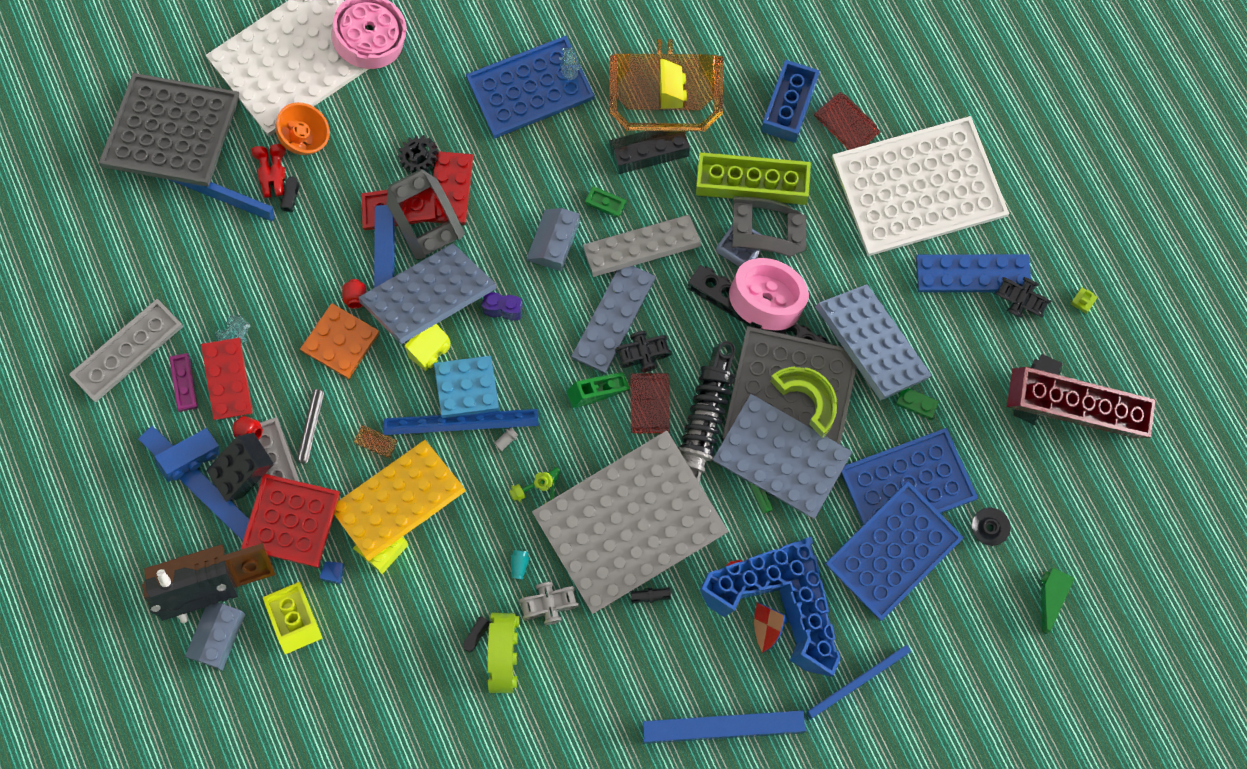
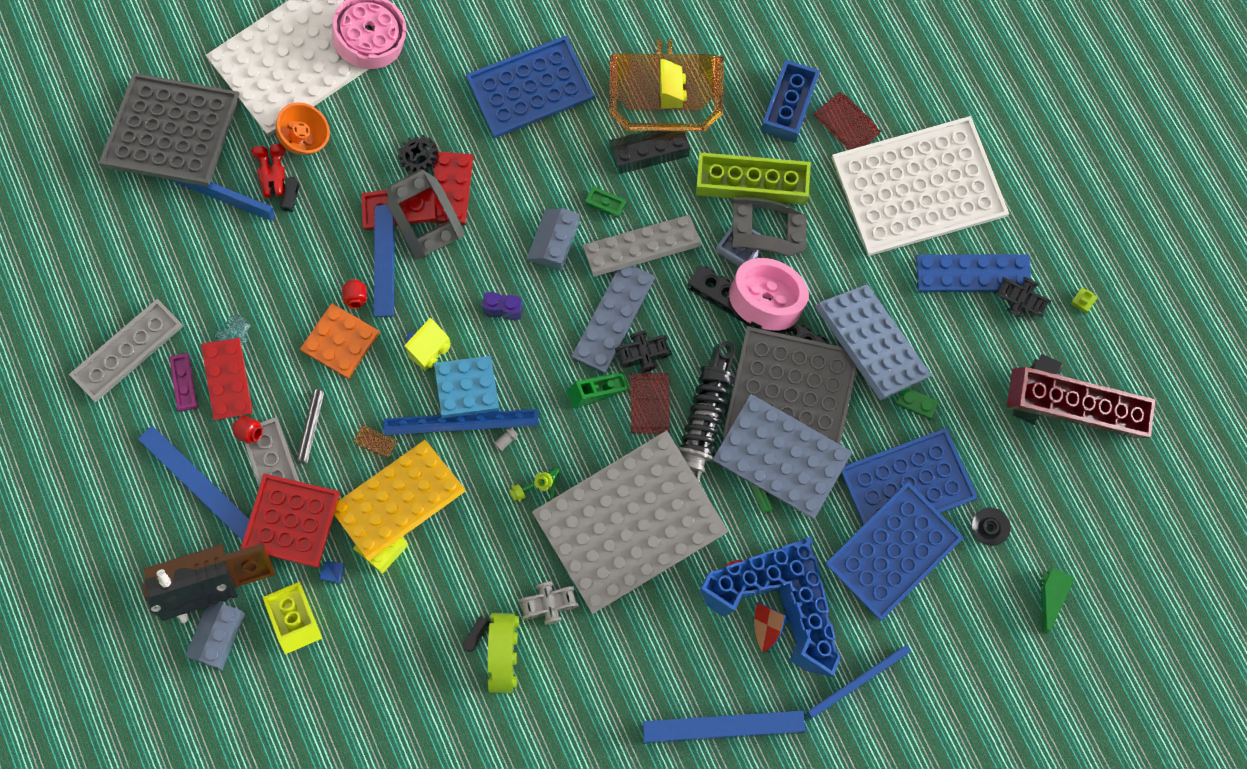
(187, 455): blue brick -> none
(240, 467): black brick -> none
(427, 293): sand blue plate -> none
(519, 563): teal cone -> none
(569, 64): clear light blue hips -> none
(650, 595): black pin -> none
(816, 387): lime brick -> none

